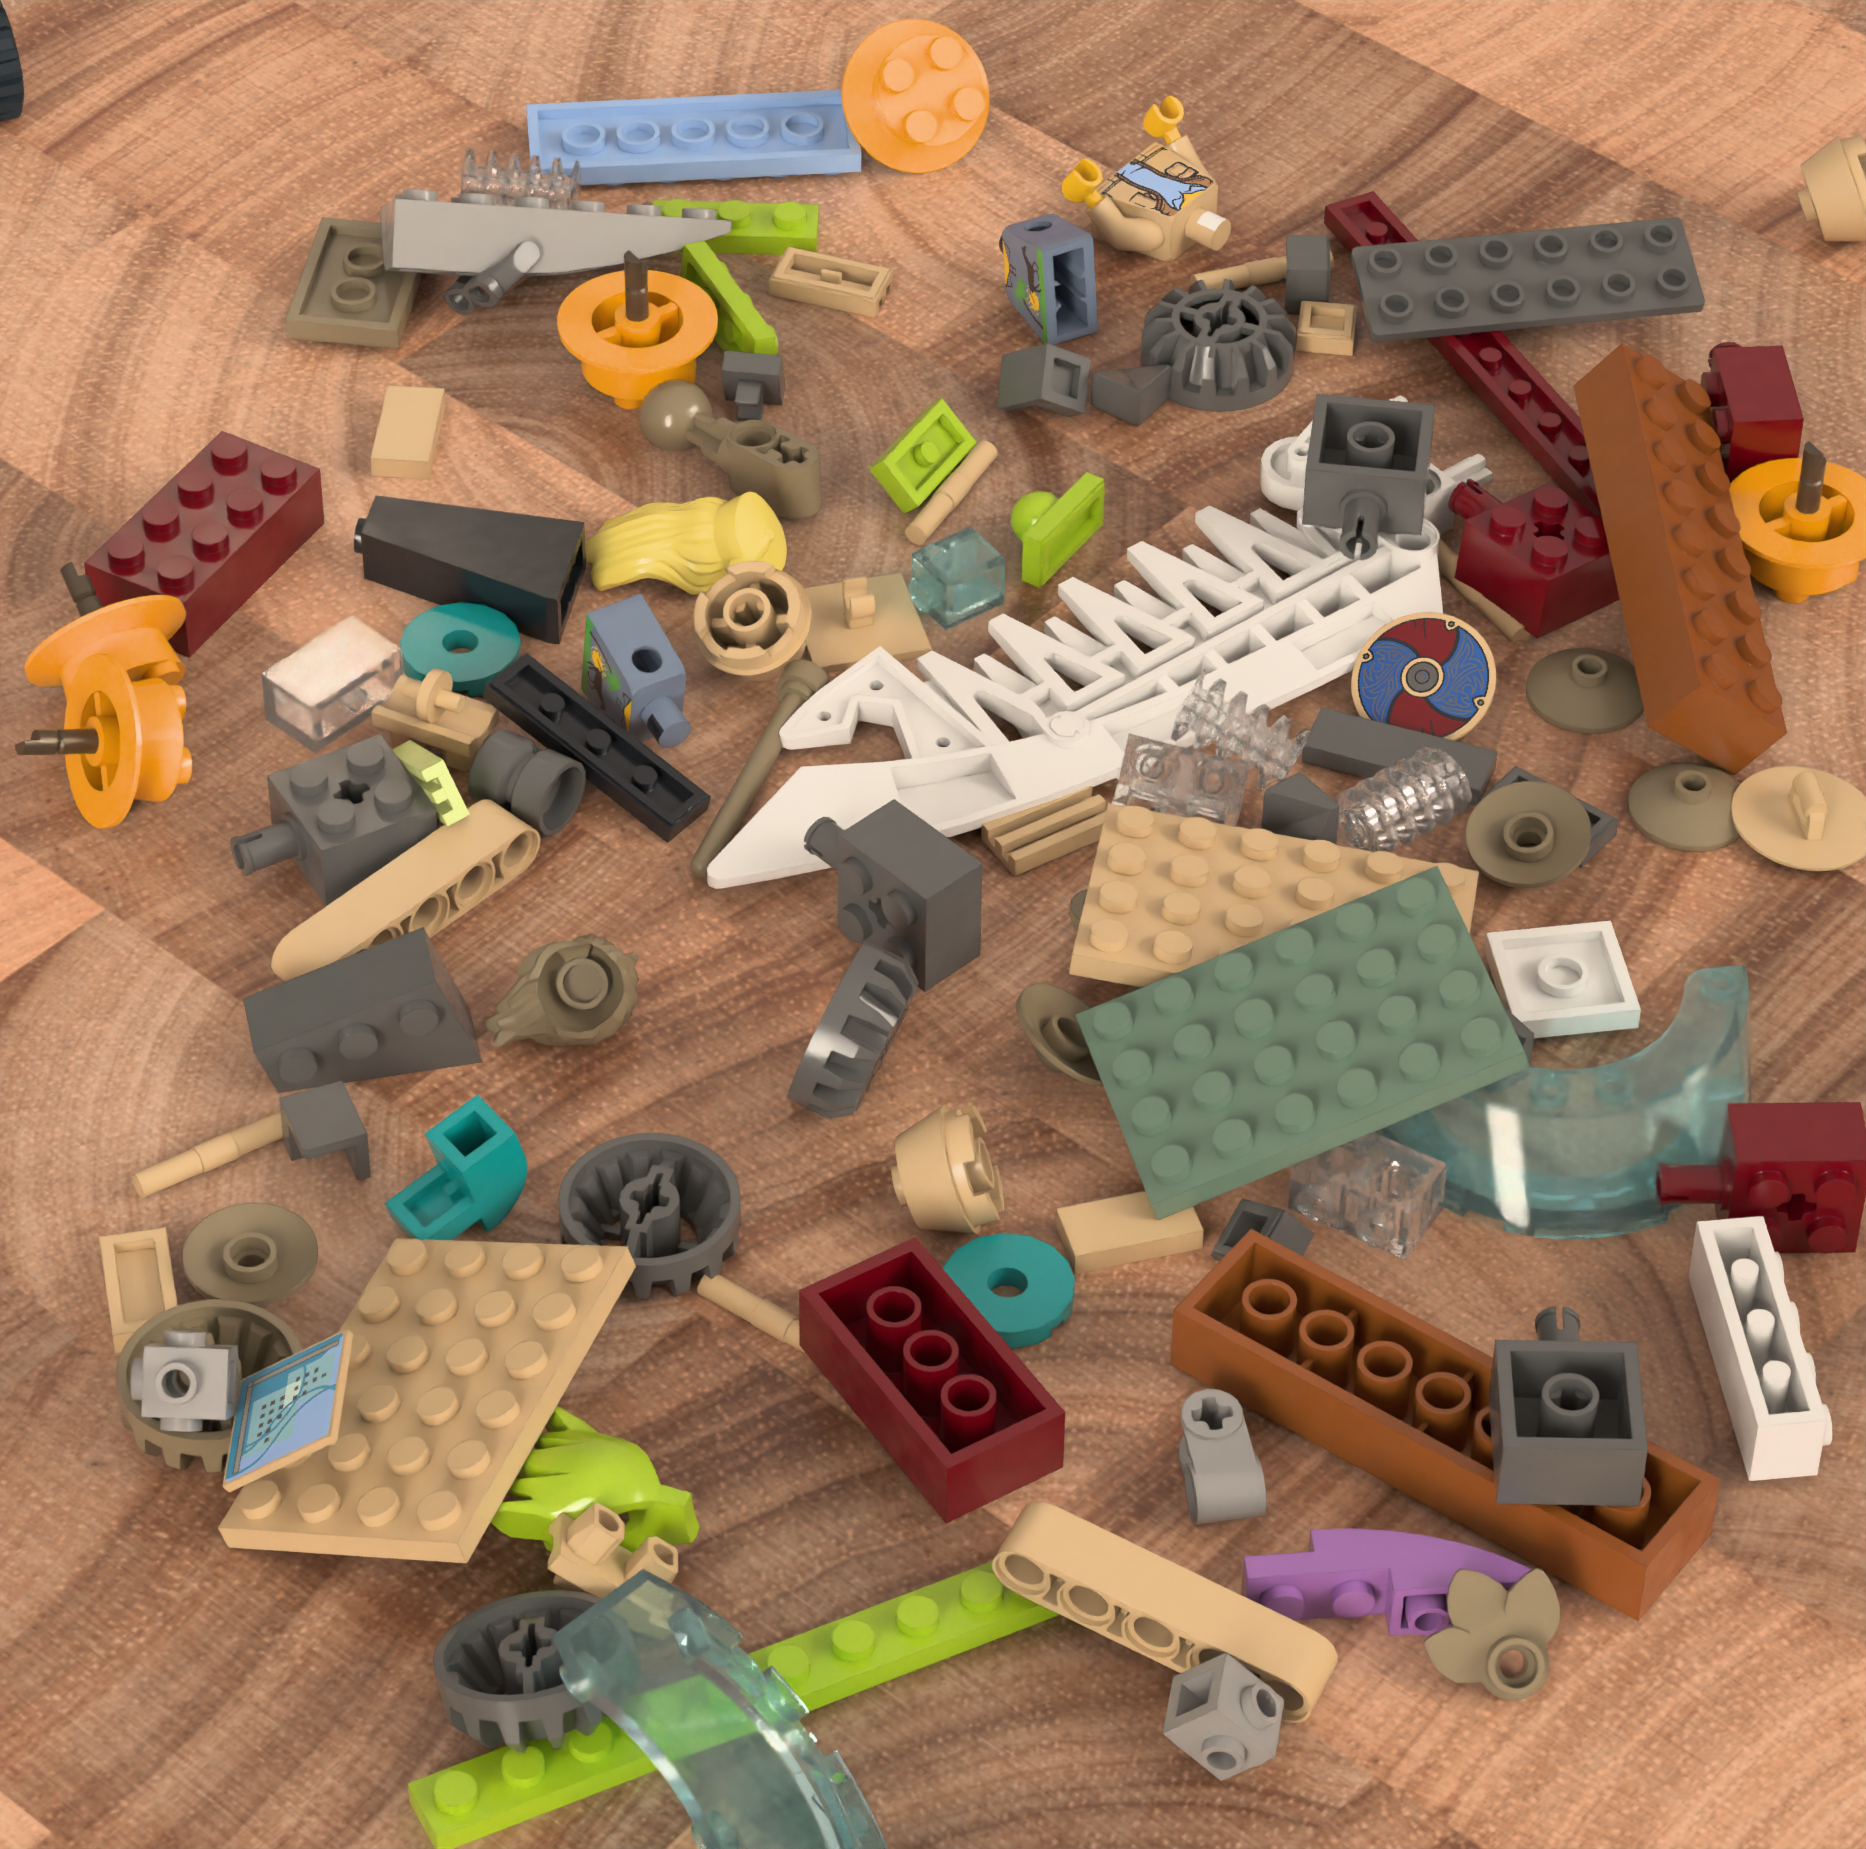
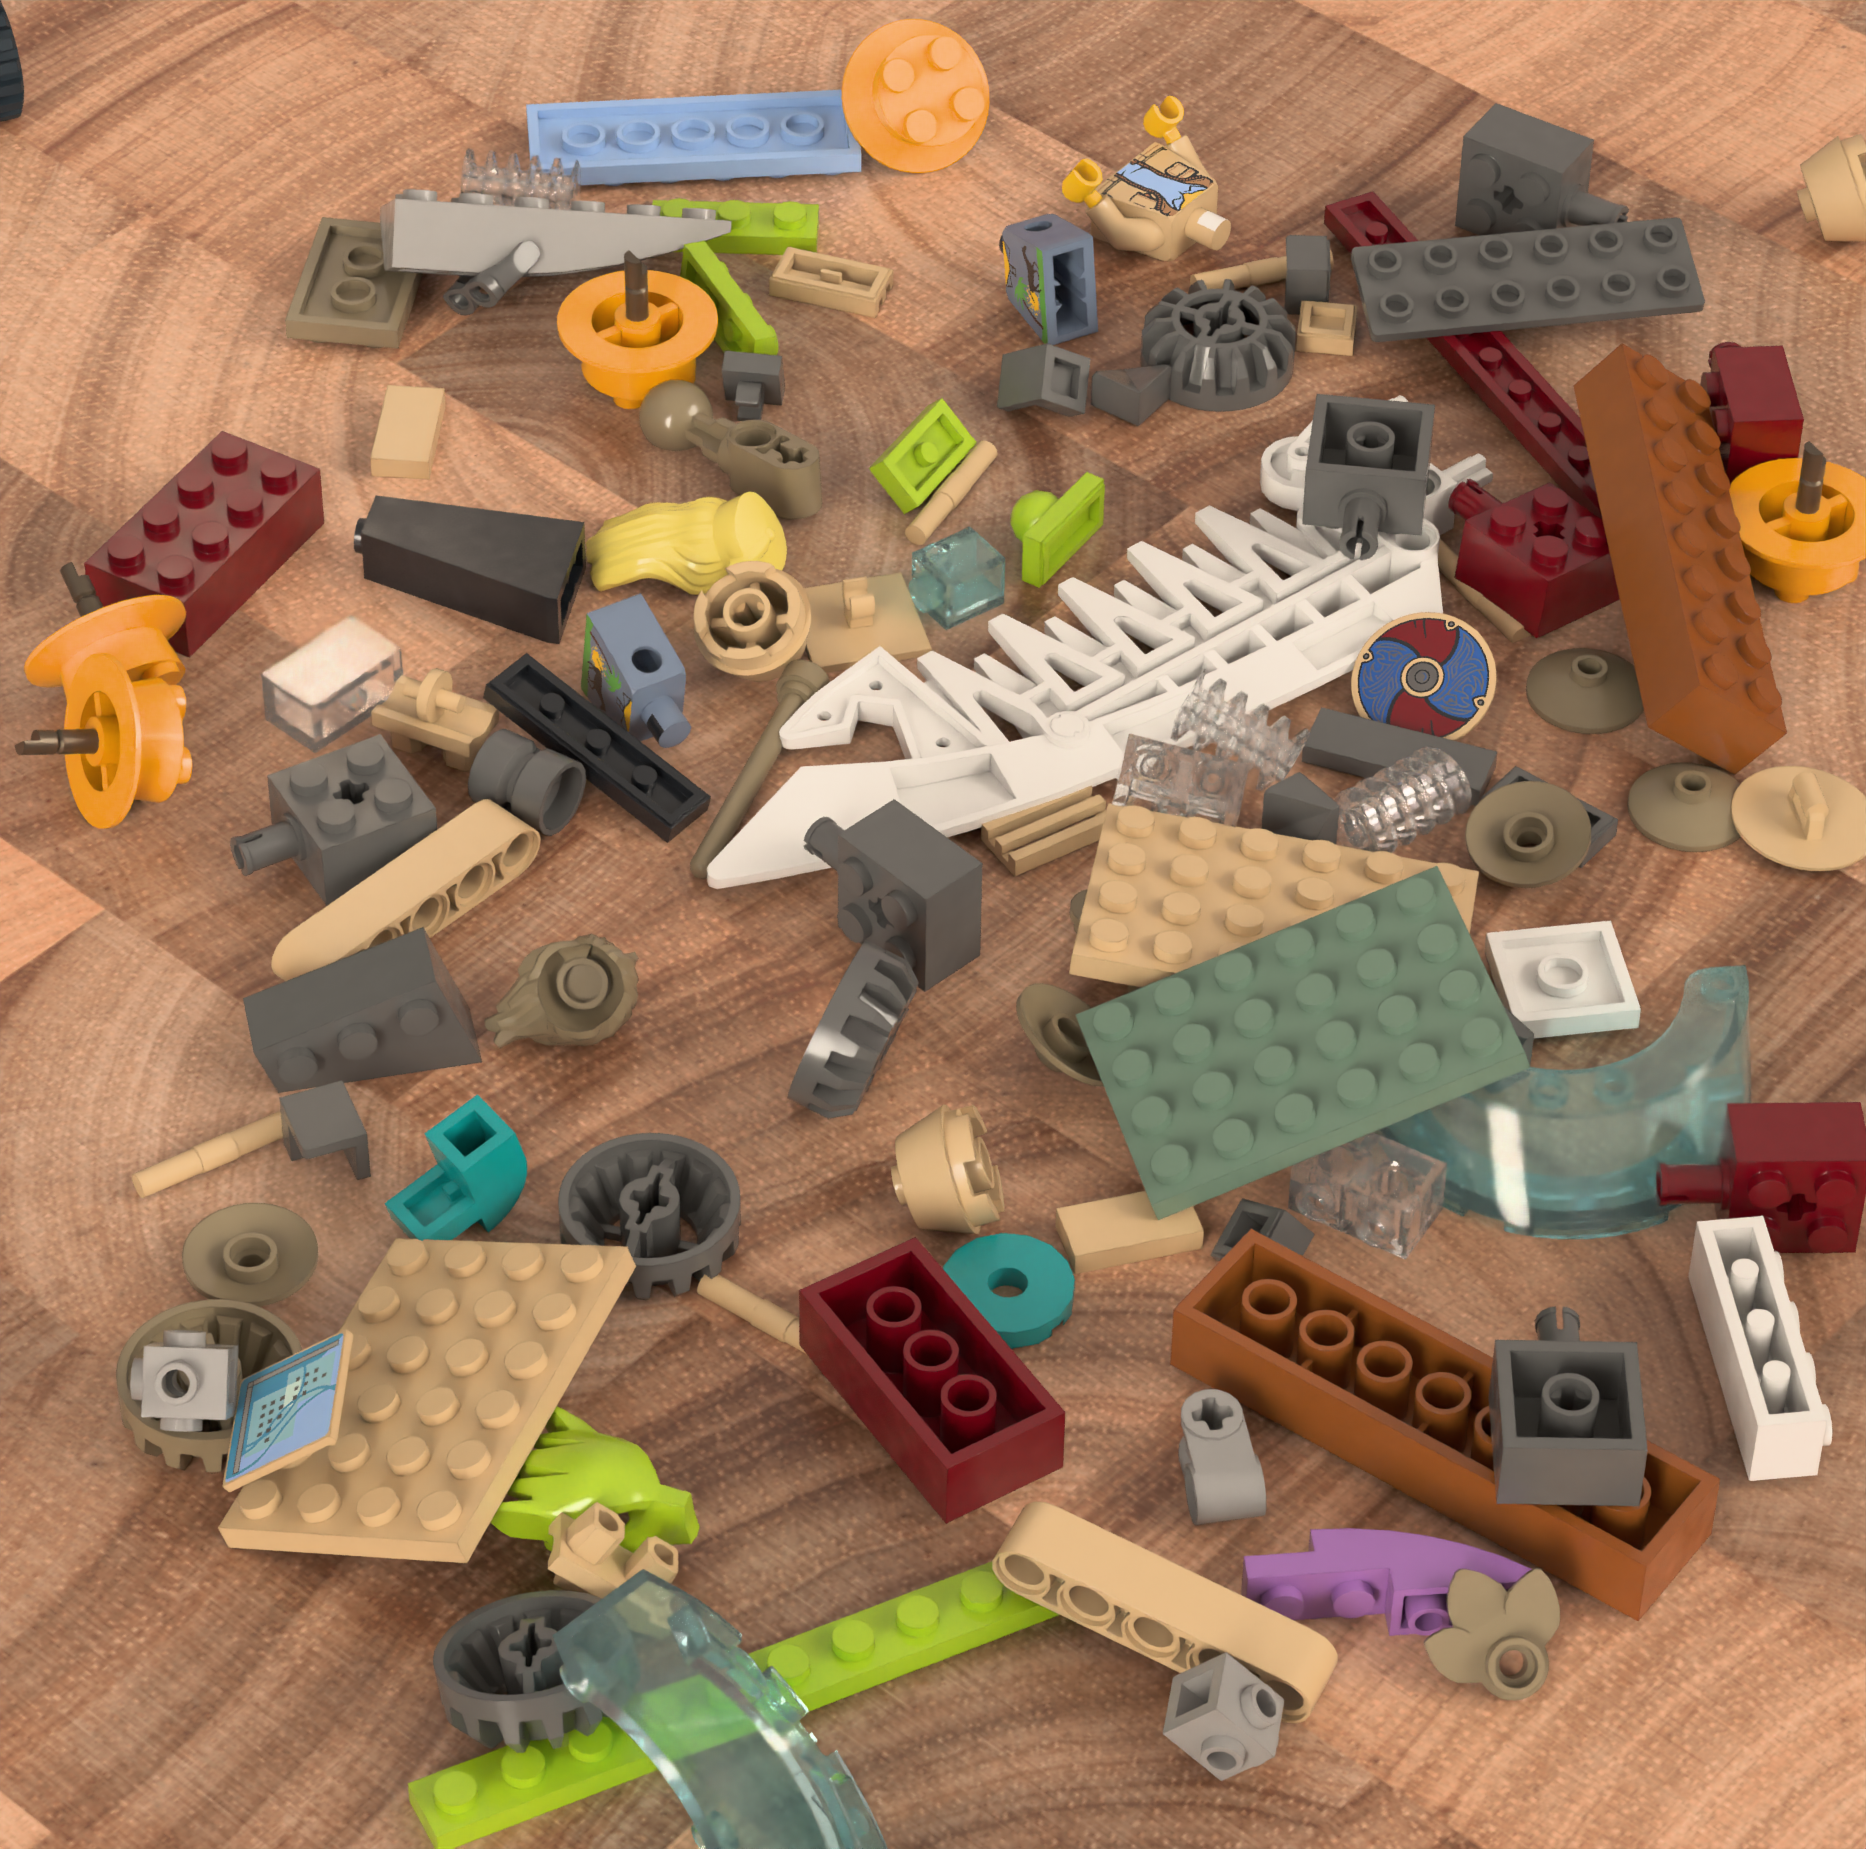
(136, 1280): tan tile -> none
(428, 772): yellowish green tile -> none
(460, 625): teal tile -> none
(1527, 177): none -> dark grey brick

